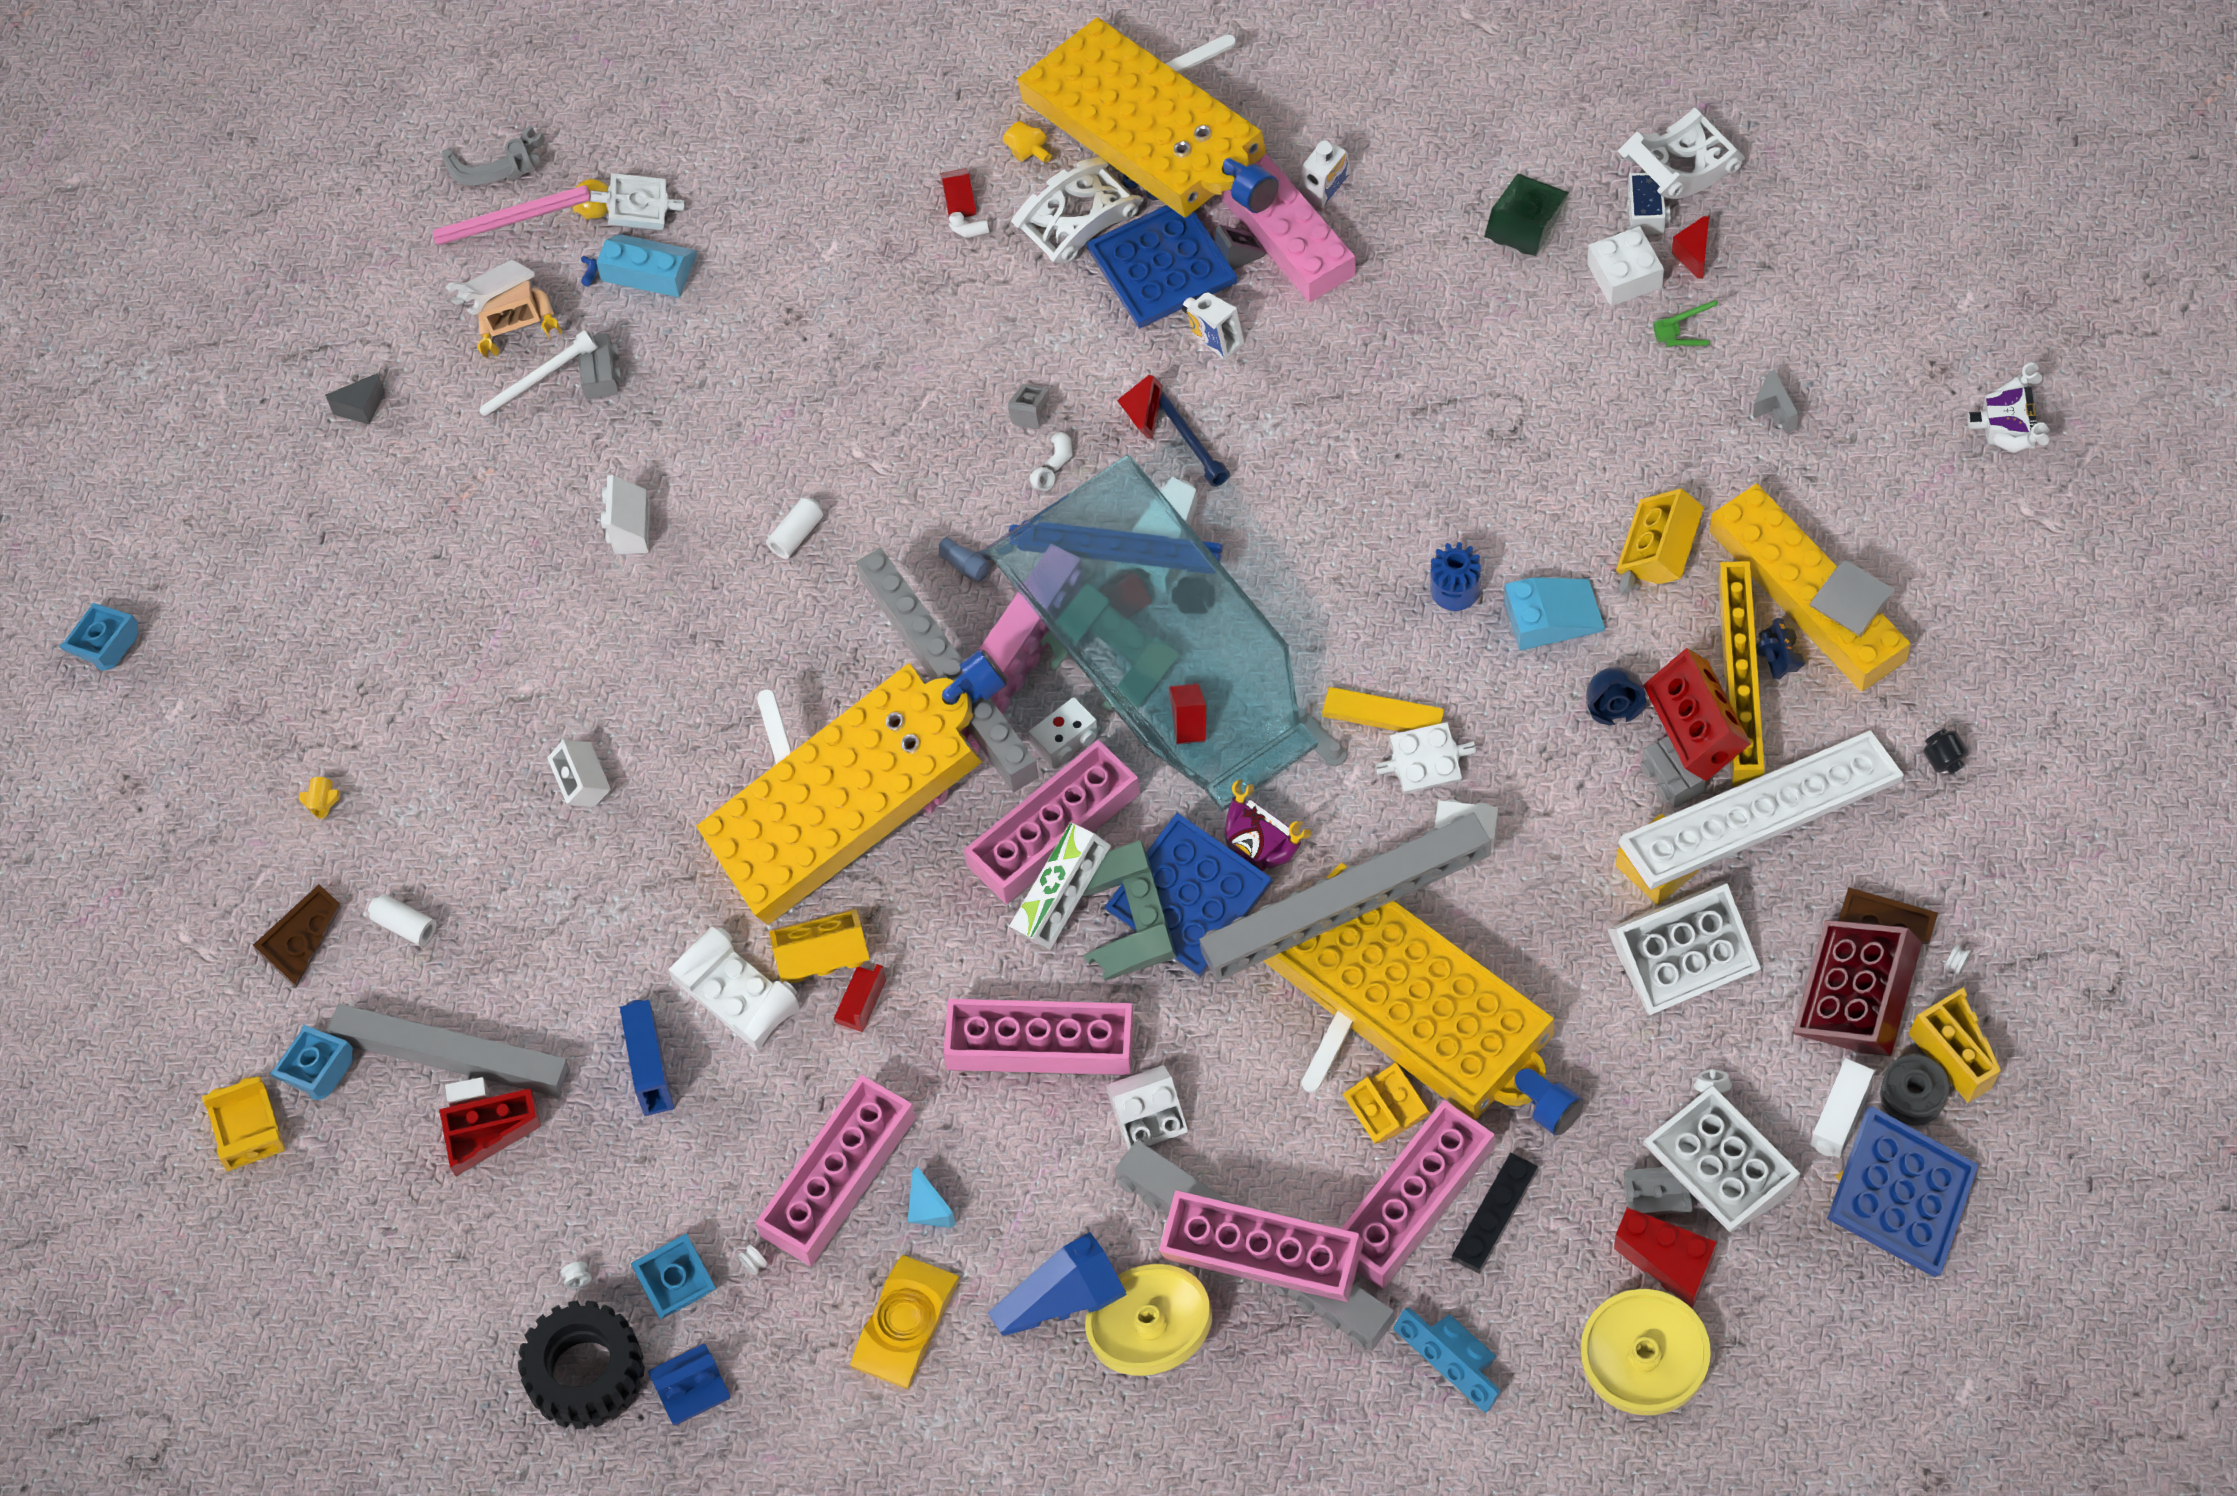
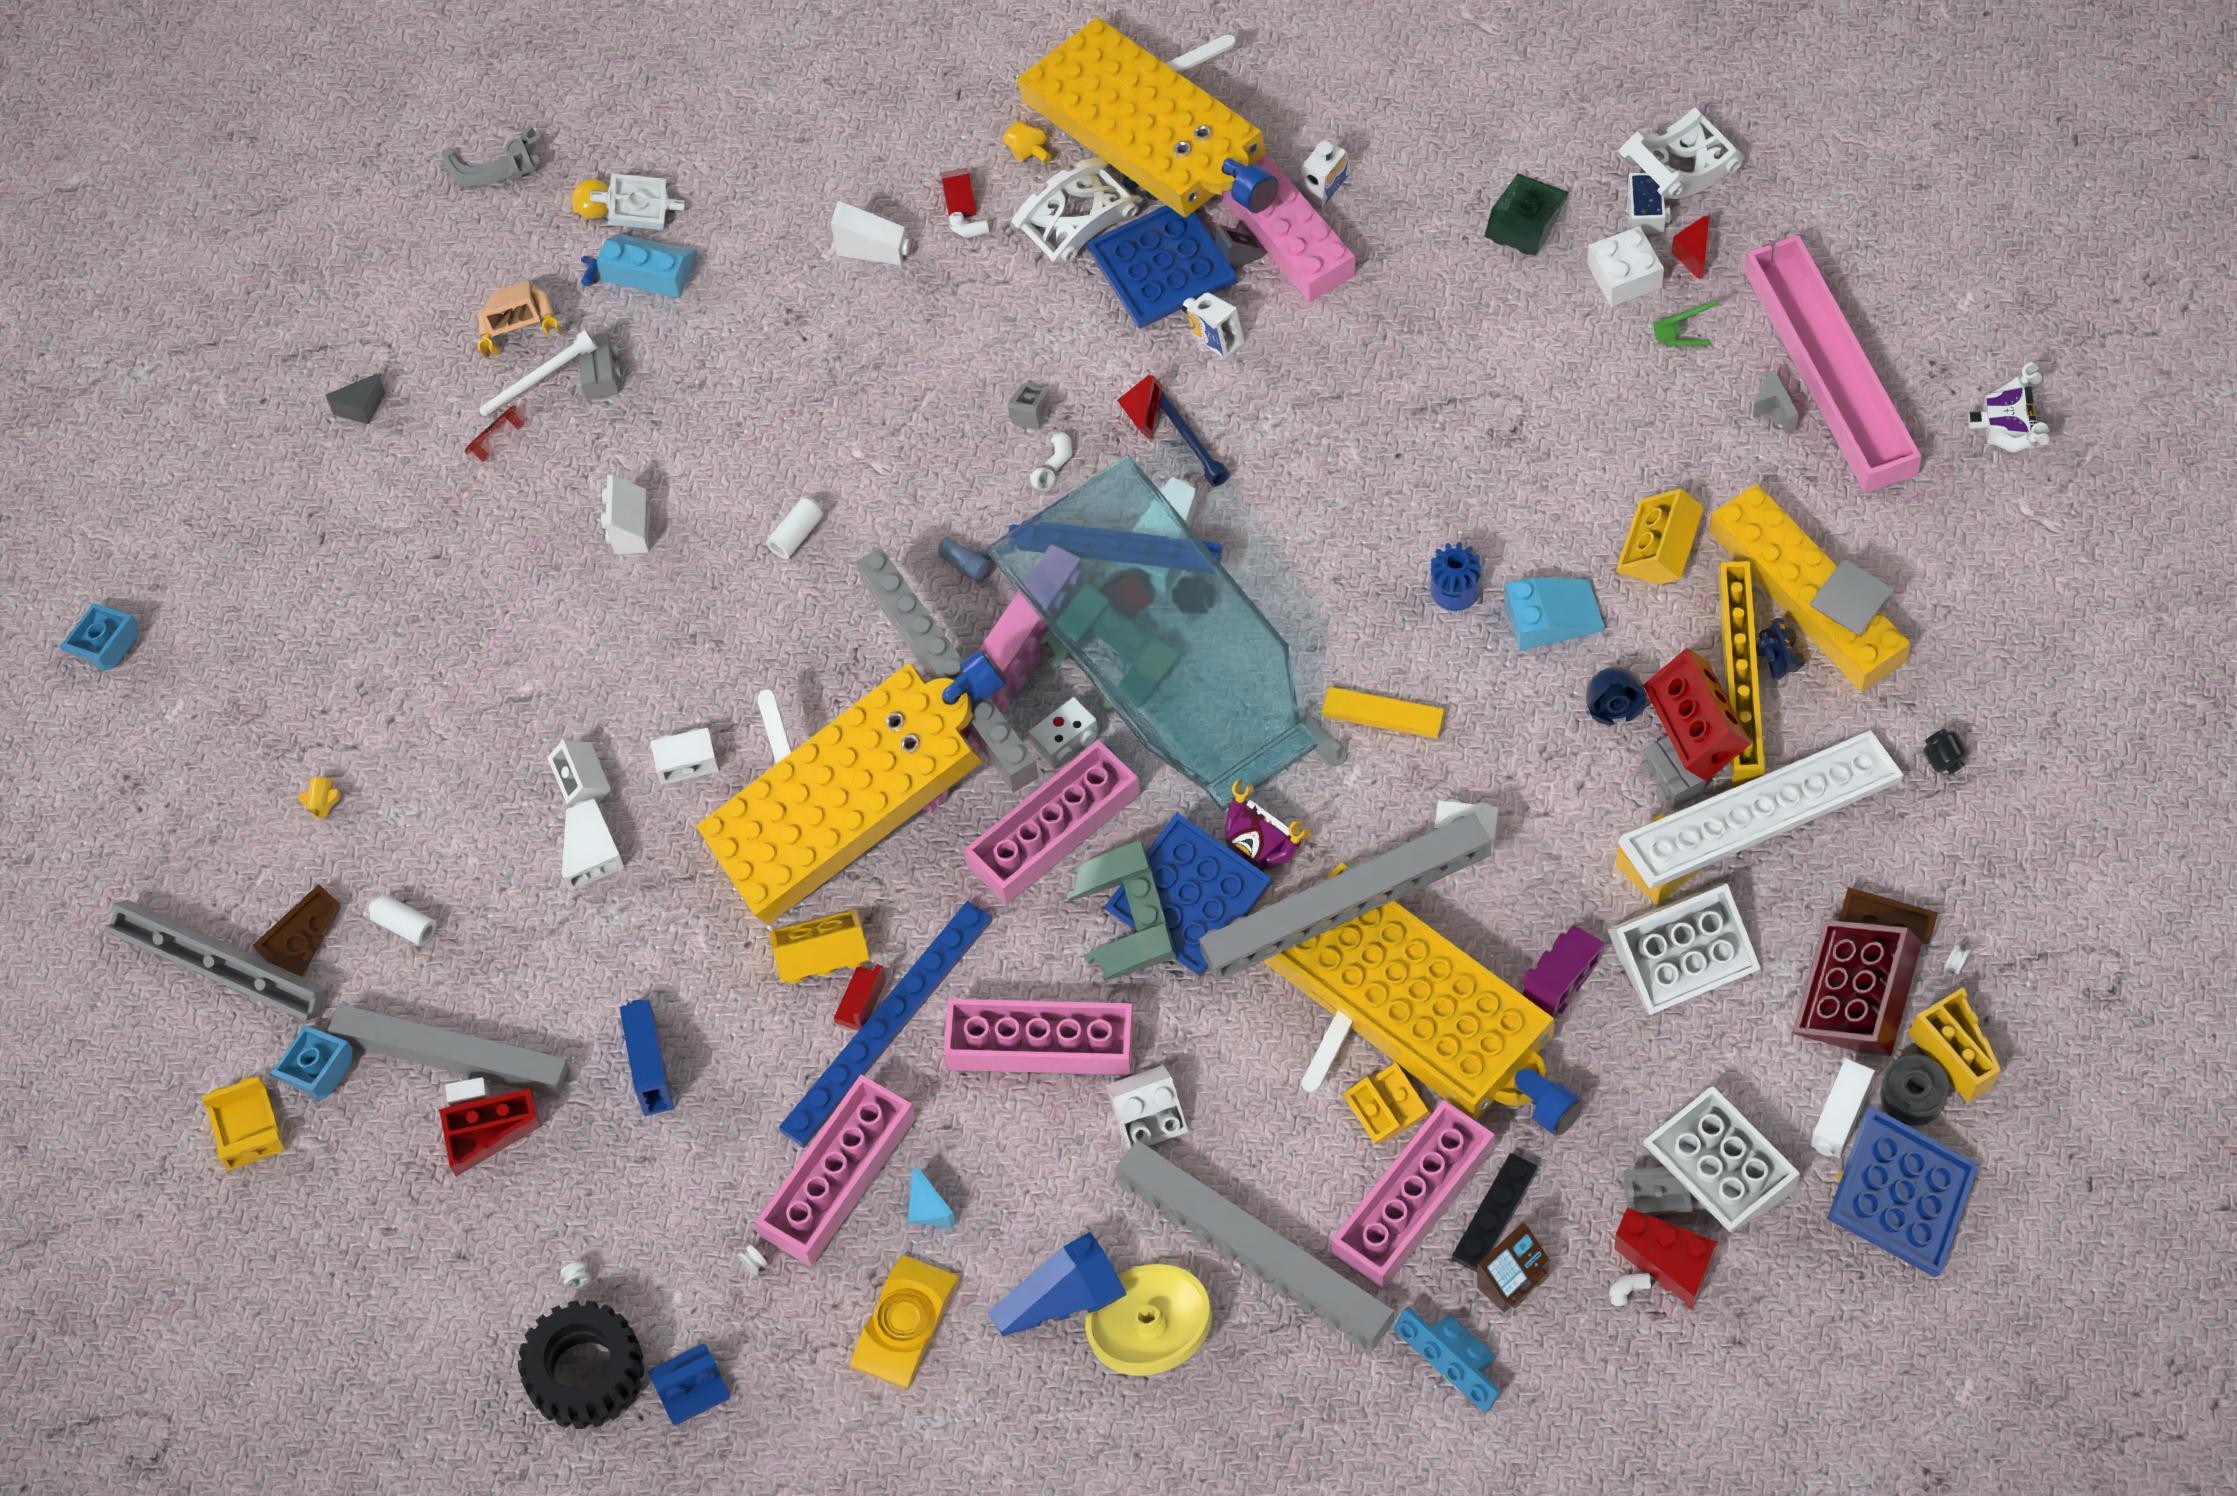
(217, 960): none -> light grey tile
(489, 284): white flag -> none
(508, 415): none -> clear red piece
(511, 215): bright pink axle -> none
(588, 846): none -> white slope
(673, 1276): dark azure slope -> none
(684, 756): none -> white brick
(733, 988): white piece -> none
(868, 236): none -> white slope
(885, 1024): none -> blue plate
(1060, 885): white brick -> none
(1188, 713): red slope -> none
(1261, 1246): bright pink brick -> none
(1425, 758): white plate -> none
(1513, 1269): none -> reddish brown slope
(1562, 970): none -> magenta wedge
(1625, 1285): none -> white arm
(1627, 582): light grey rock -> none
(1645, 1352): light yellow dish -> none
(1717, 1078): white hat -> none
(1832, 364): none -> bright pink piece

